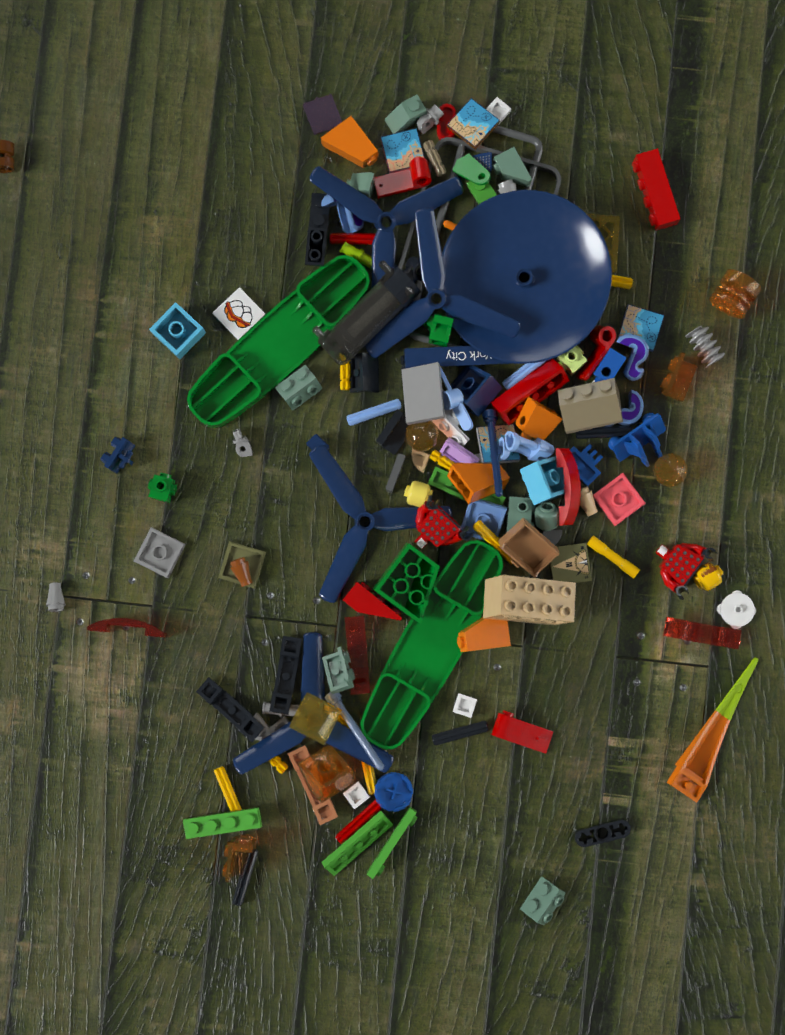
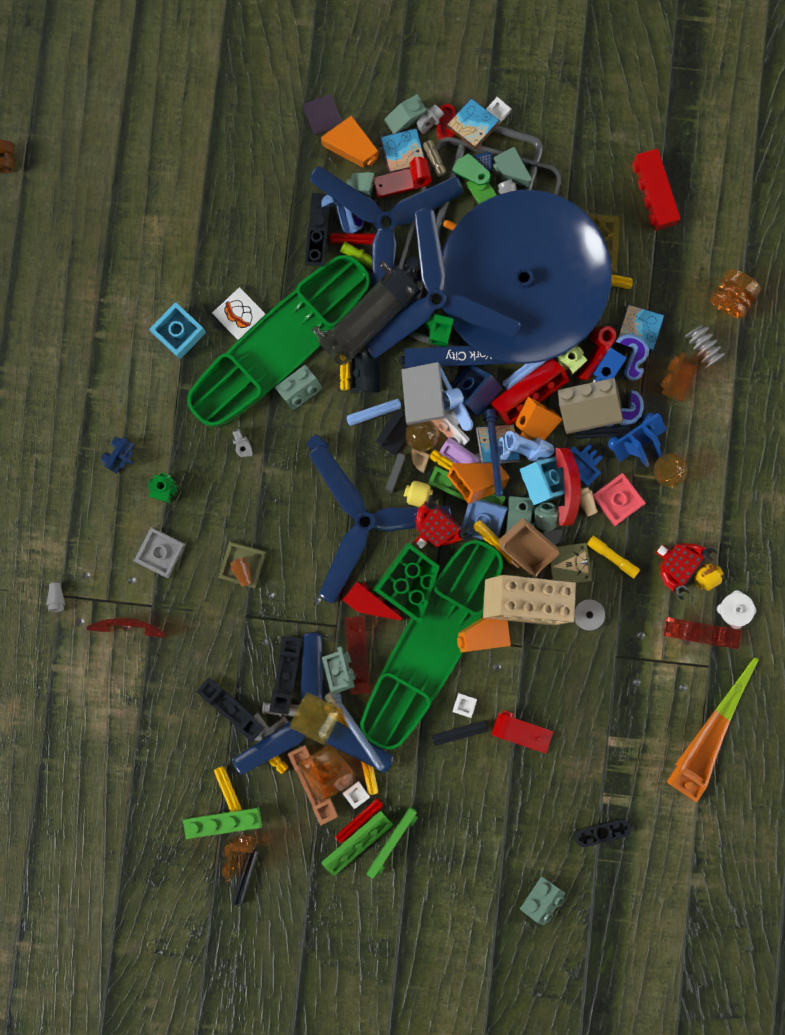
(393, 791): blue tile -> none
(596, 610): none -> light grey piece

